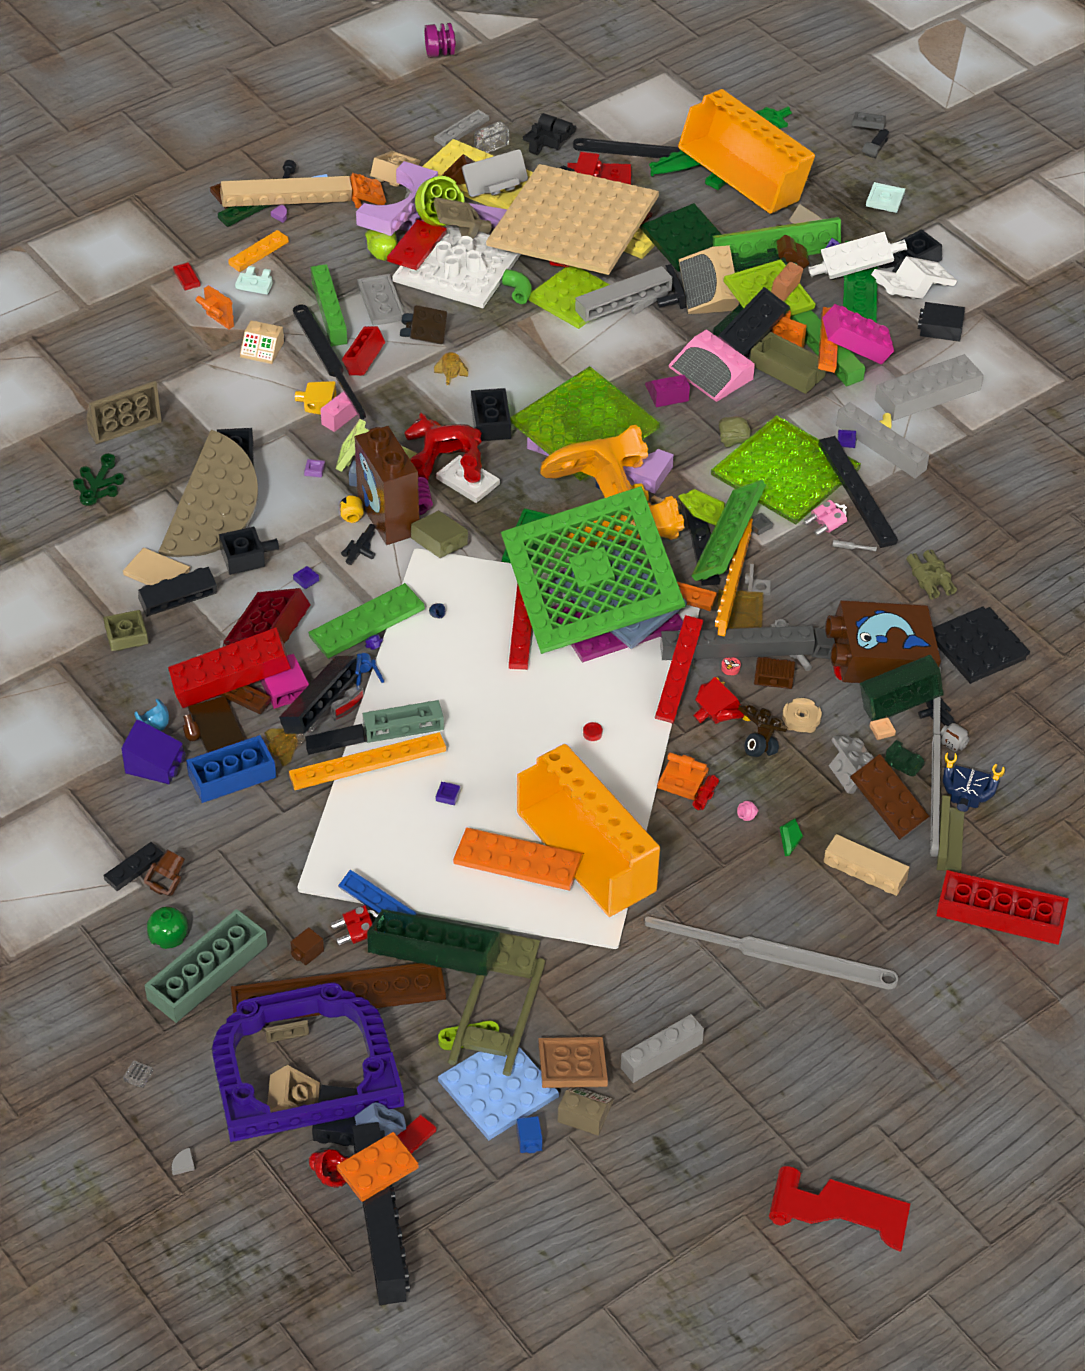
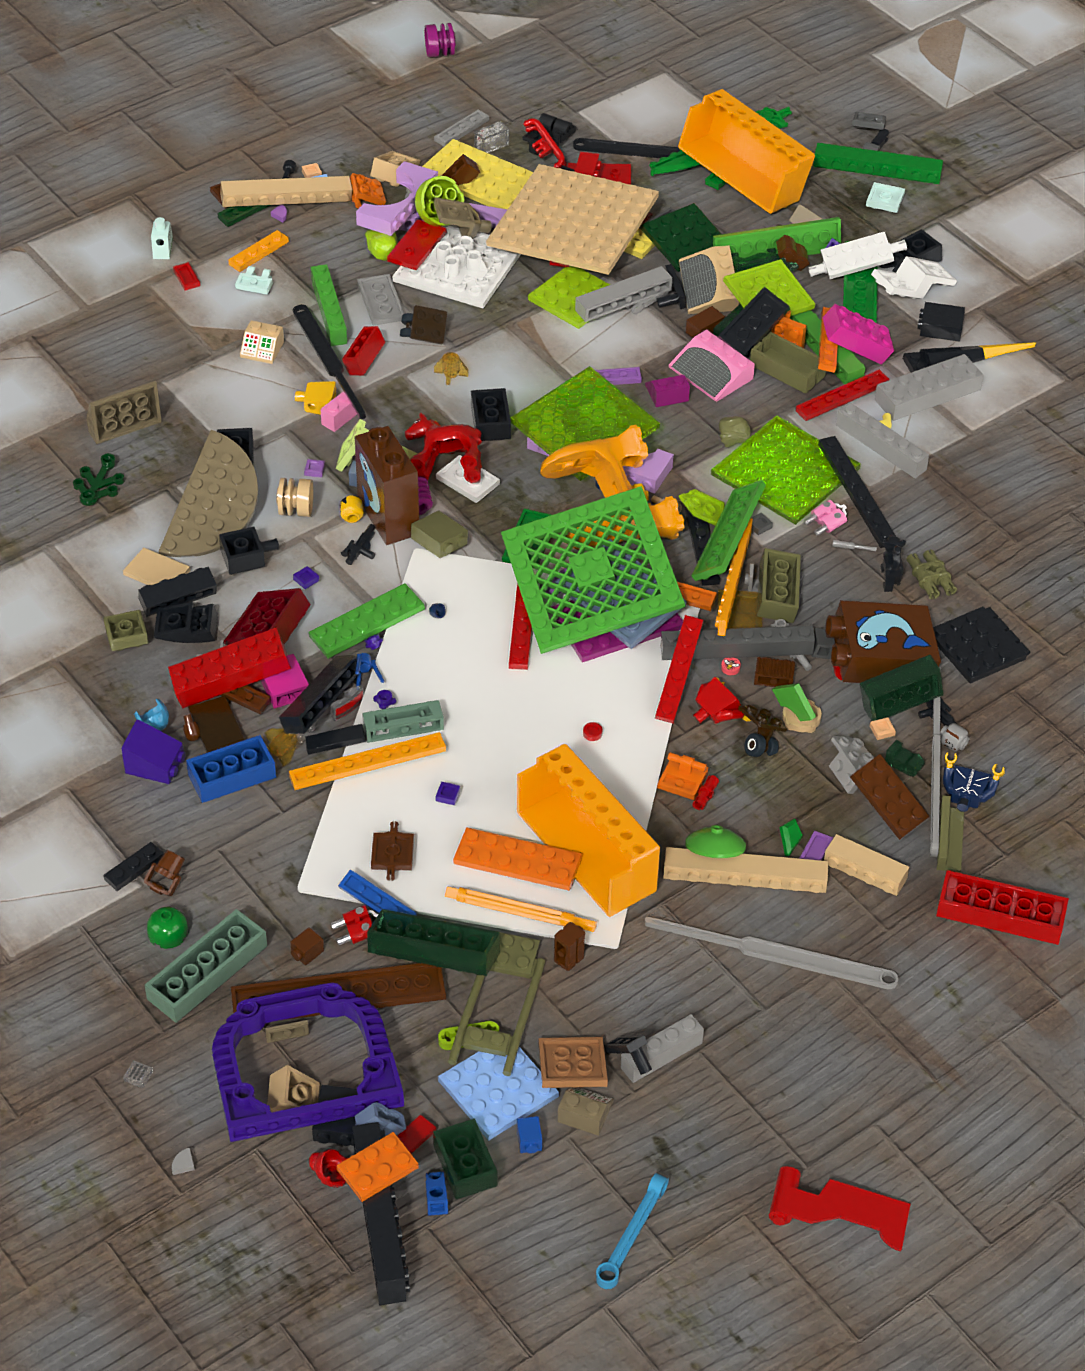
(161, 232): none -> light aqua torso
(186, 623): none -> black slope
(217, 306): orange plate -> none
(295, 497): none -> tan wheel
(311, 170): none -> light nougat plate
(384, 699): none -> dark purple plate
(392, 851): none -> reddish brown plate
(436, 1194): none -> blue leg
(465, 1159): none -> clear green brick
(495, 173): light grey bracket -> none
(518, 908): none -> light orange piece
(520, 283): bright green cylinder -> none
(546, 143): none -> red piece
(569, 946): none -> reddish brown brick
(621, 375): none -> medium lavender tile
(631, 1045): none -> black piece
(654, 1192): none -> dark azure piece
(703, 321): none -> reddish brown brick
(715, 842): none -> bright green dish
(747, 811): bright pink plate -> none
(747, 870): none -> tan brick
(778, 585): none -> olive brick
(787, 280): nougat brick -> none
(793, 698): none -> bright green tile
(816, 846): none -> medium lavender tile
(841, 395): none -> red plate
(847, 438): dark purple plate -> none
(878, 163): none -> green brick
(892, 562): none -> black animal
(932, 356): none -> black plate

